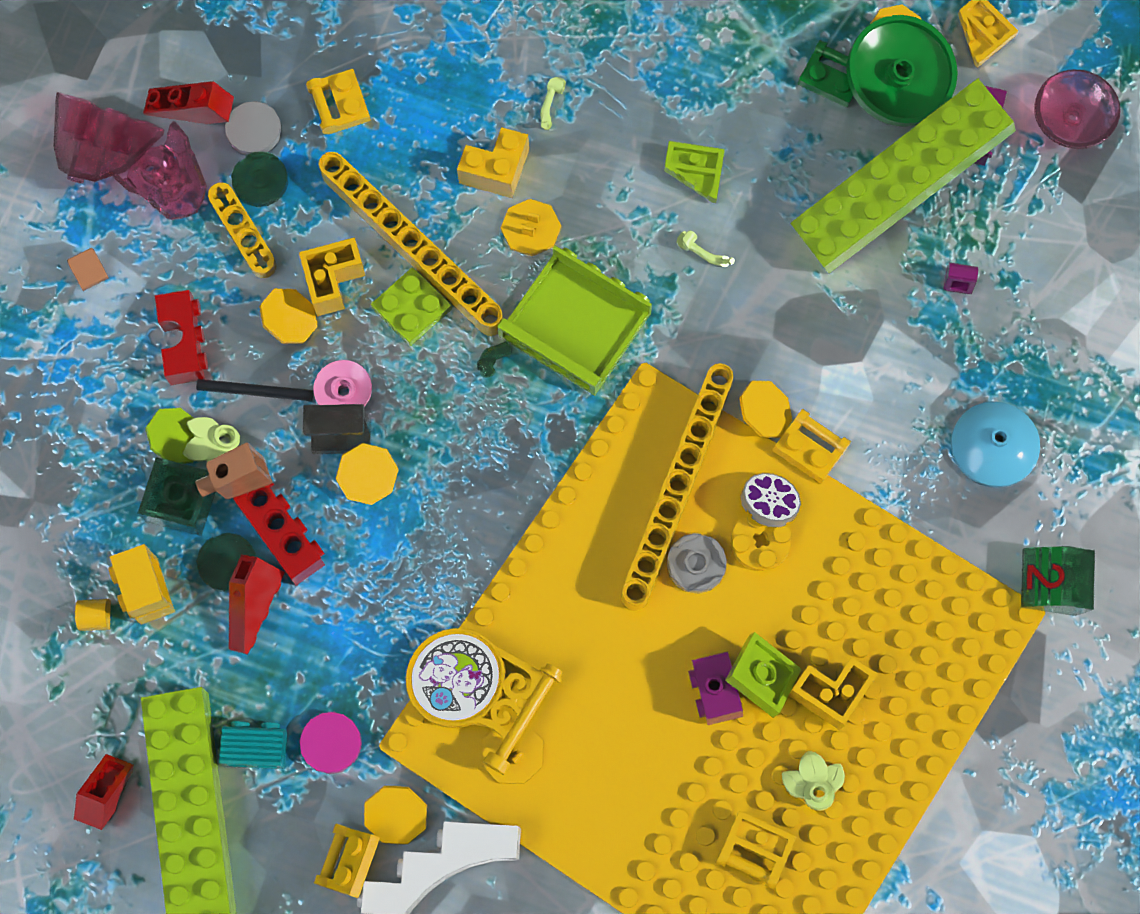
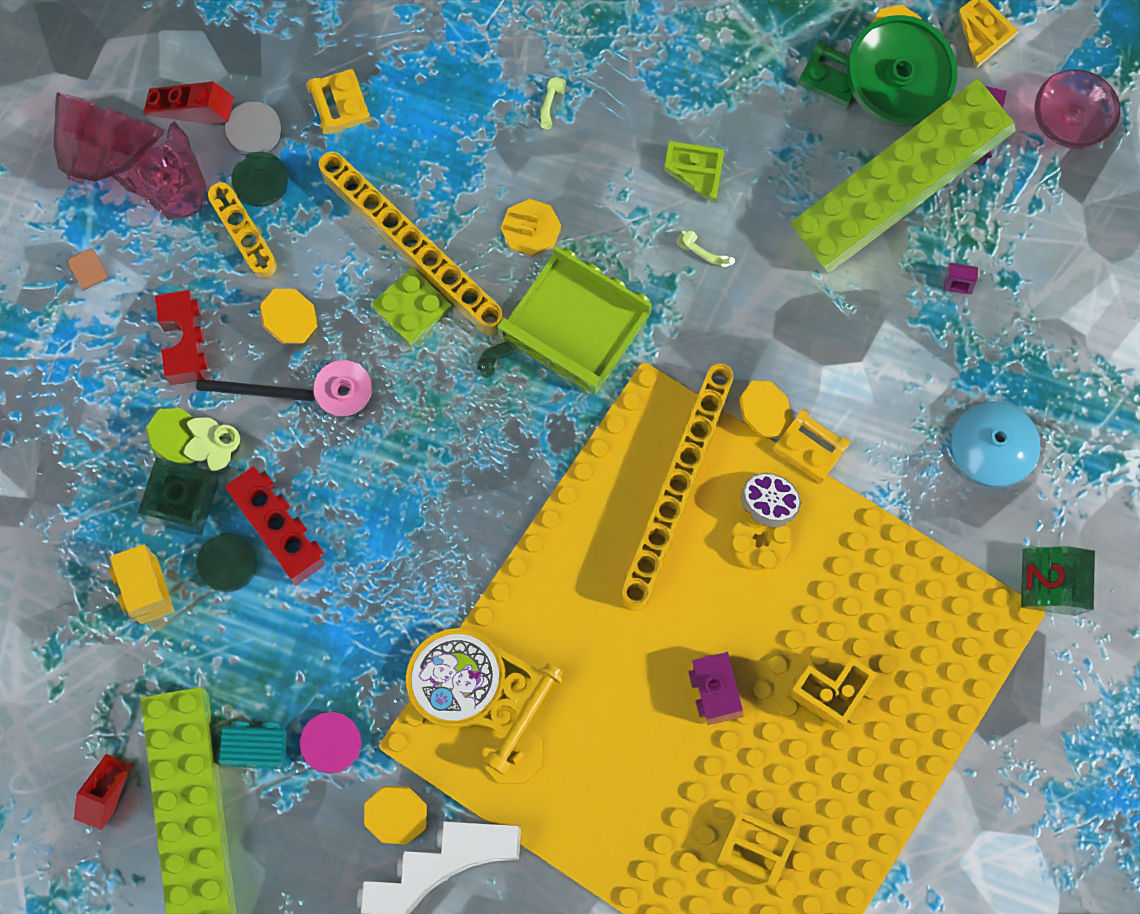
(93, 614): yellow brick -> none
(235, 473): nougat torso -> none
(250, 597): red slope -> none
(326, 268): yellow brick -> none
(336, 427): clear smoke panel -> none
(353, 863): yellow plate -> none
(366, 473): yellow piece -> none
(495, 170): yellow brick -> none
(696, 563): light grey tile -> none
(763, 674): lime plate -> none
(814, 776): yellowish green plate -> none

